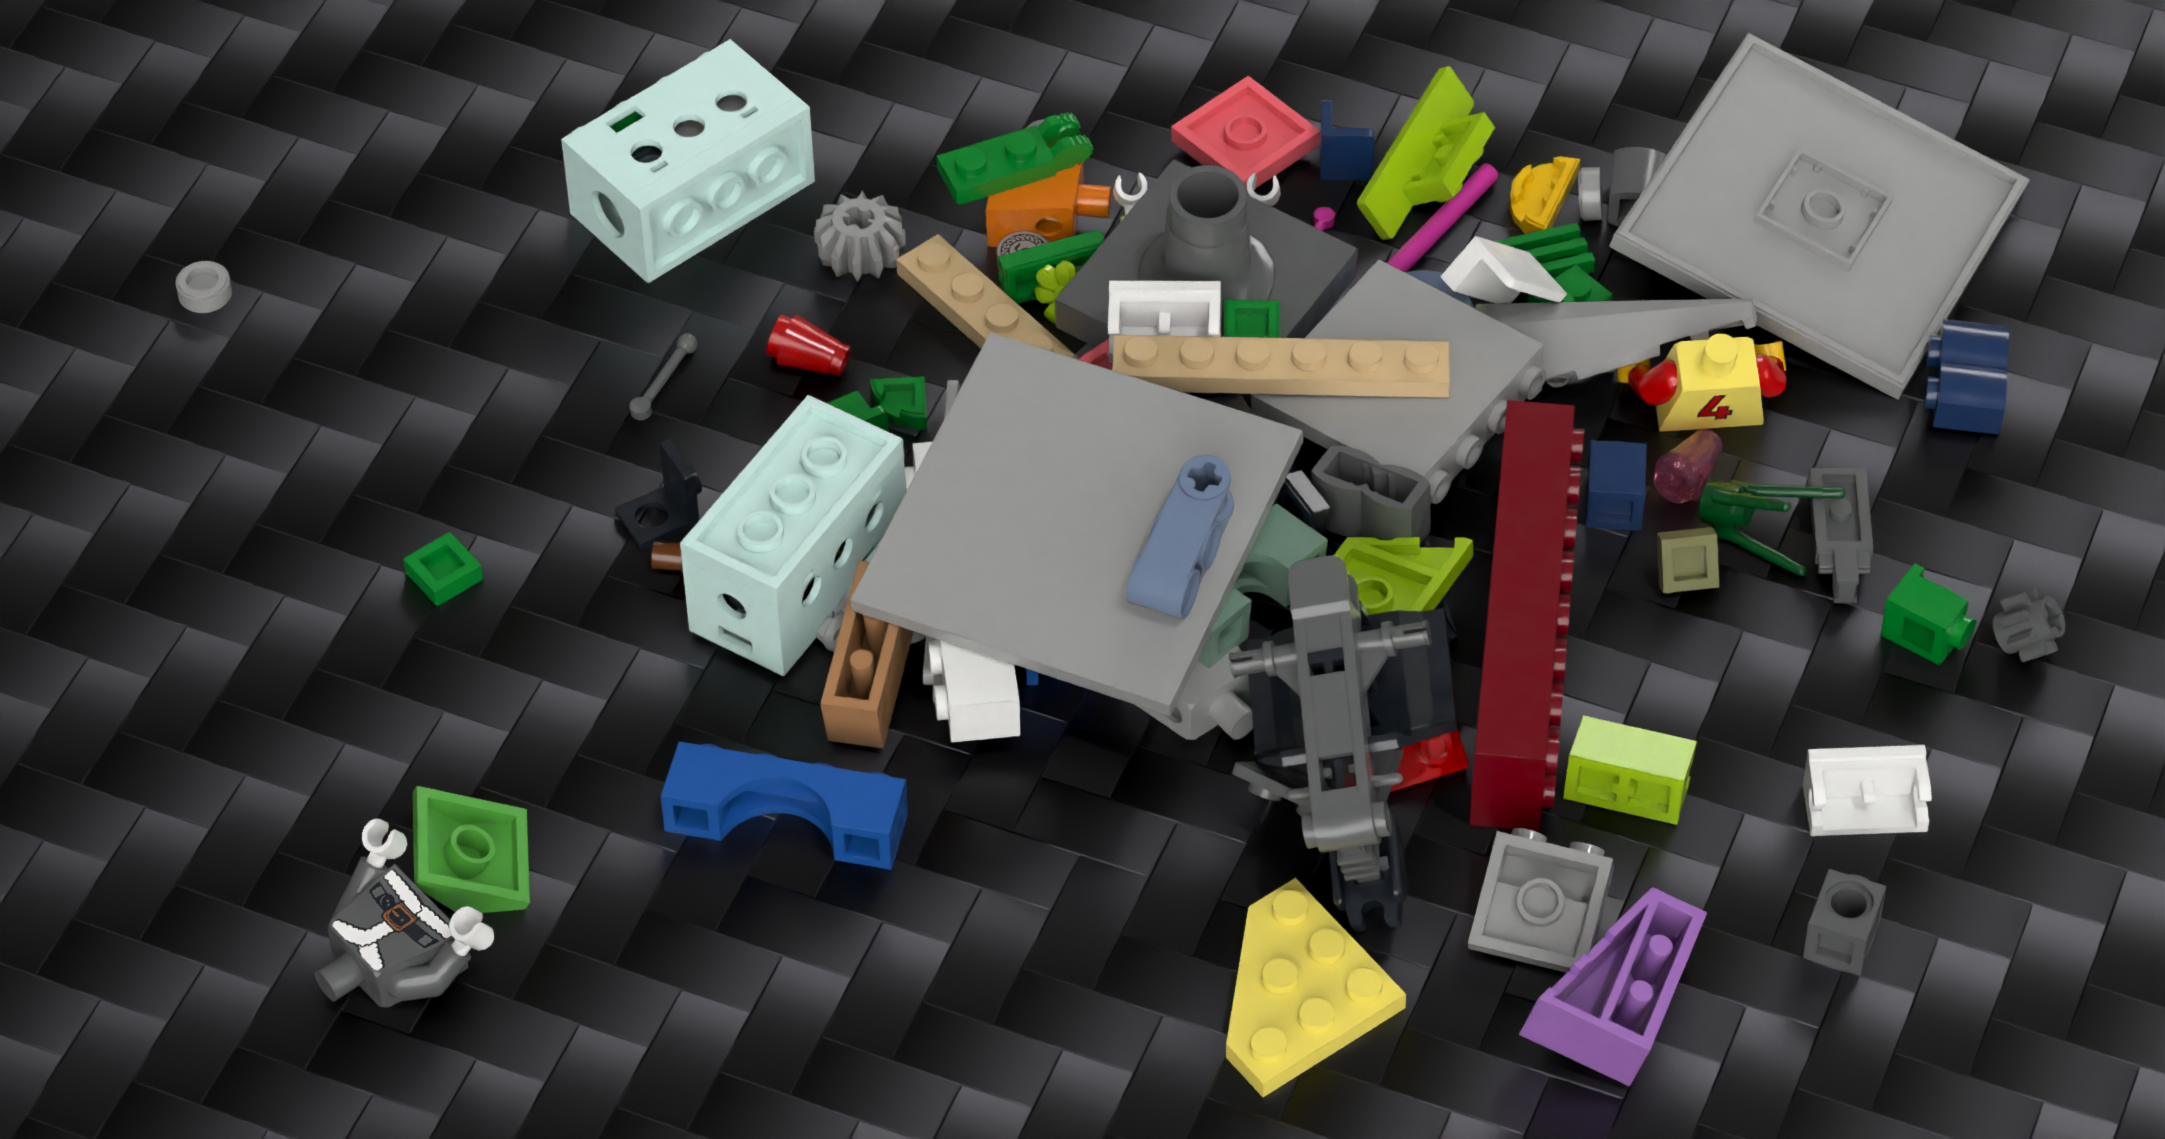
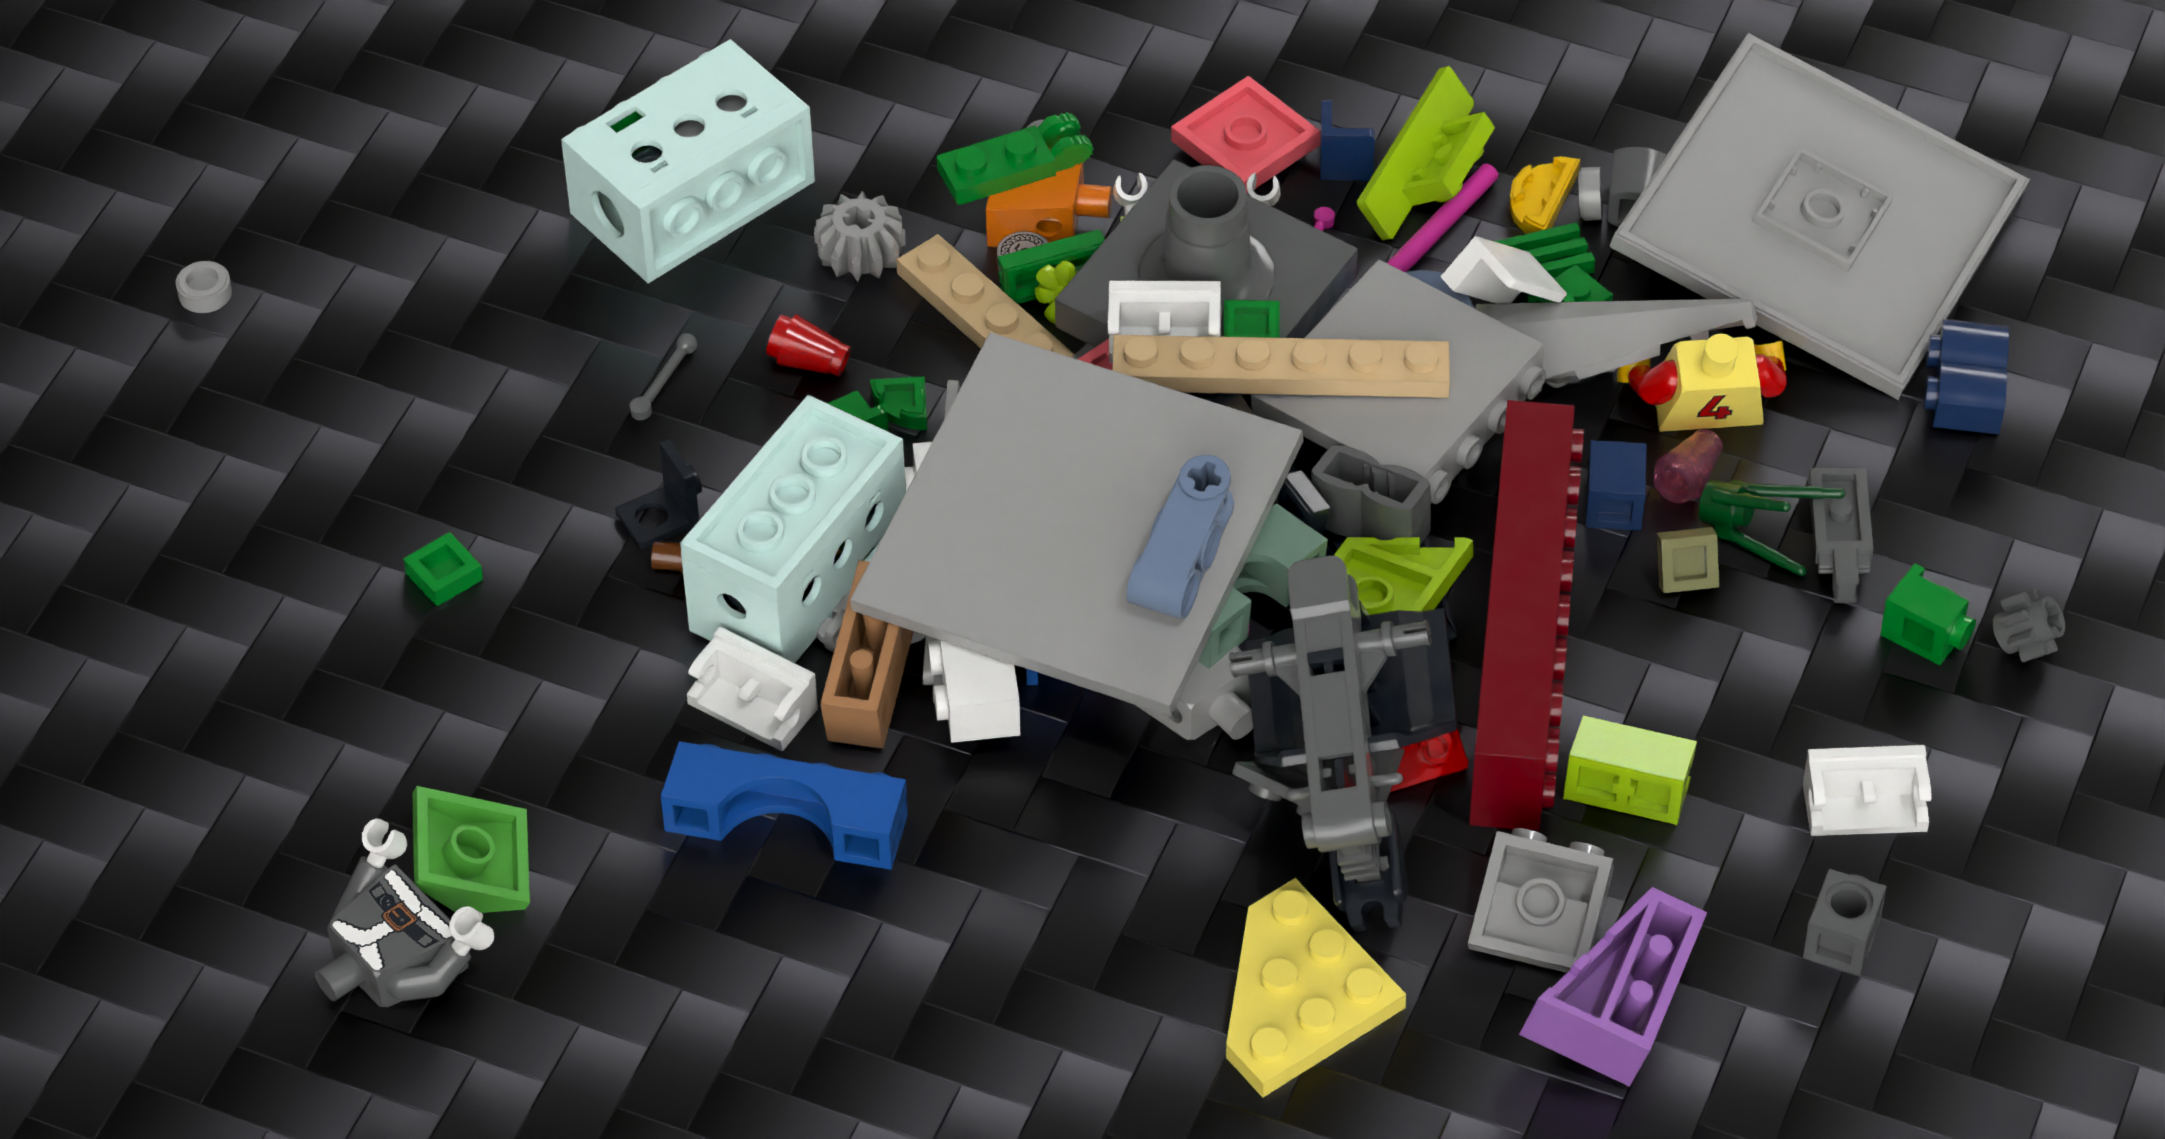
(752, 689): none -> white hinge

